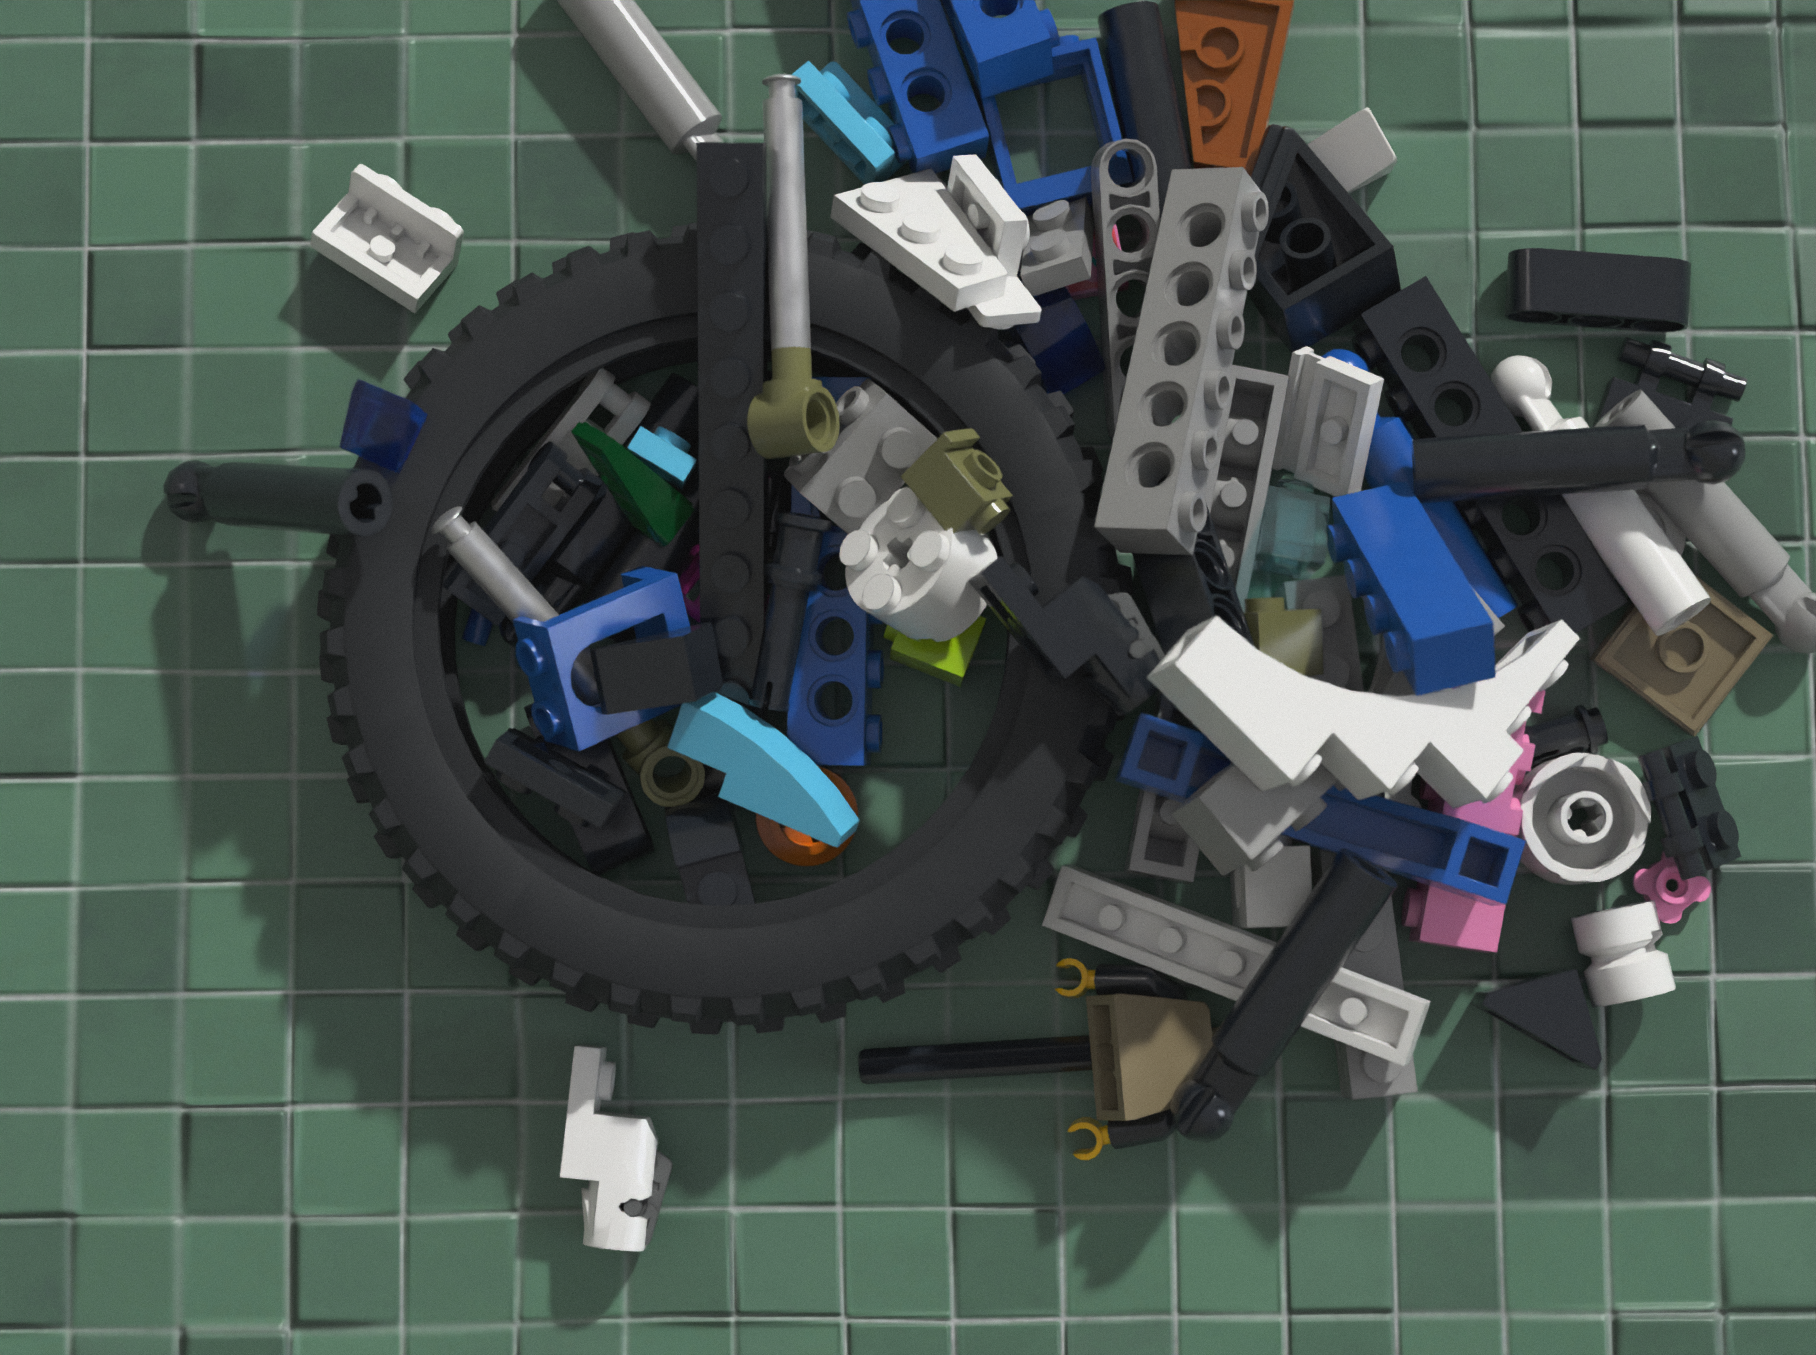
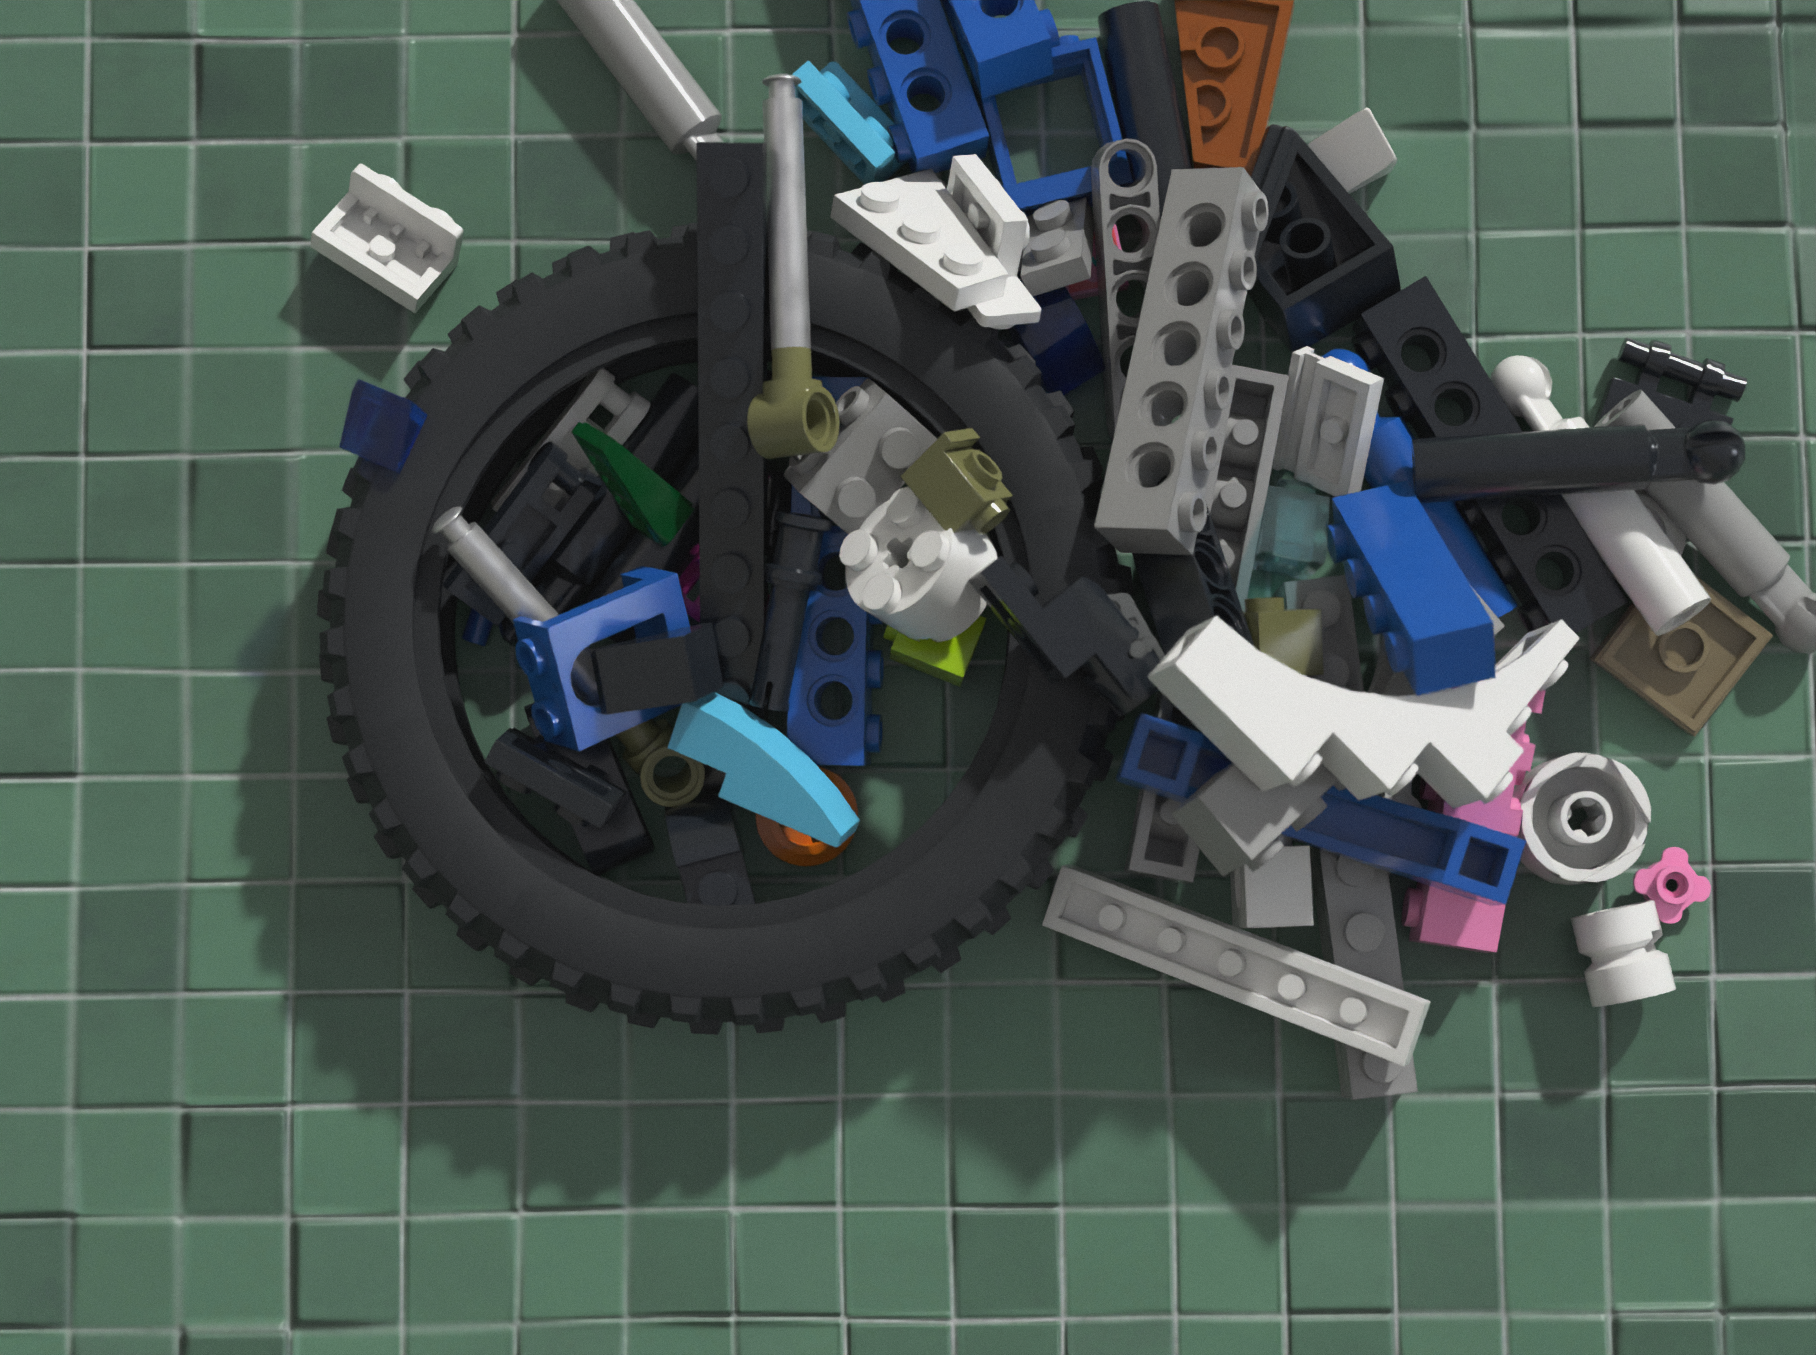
(281, 497): black piece -> none
(616, 1157): white plate -> none
(664, 454): medium azure plate -> none
(975, 1059): black axle -> none
(1142, 1050): dark tan torso -> none
(1281, 995): black piece -> none
(1547, 1011): black slope -> none
(1568, 735): black pin -> none
(1597, 290): black beam -> none
(1689, 807): black plate -> none

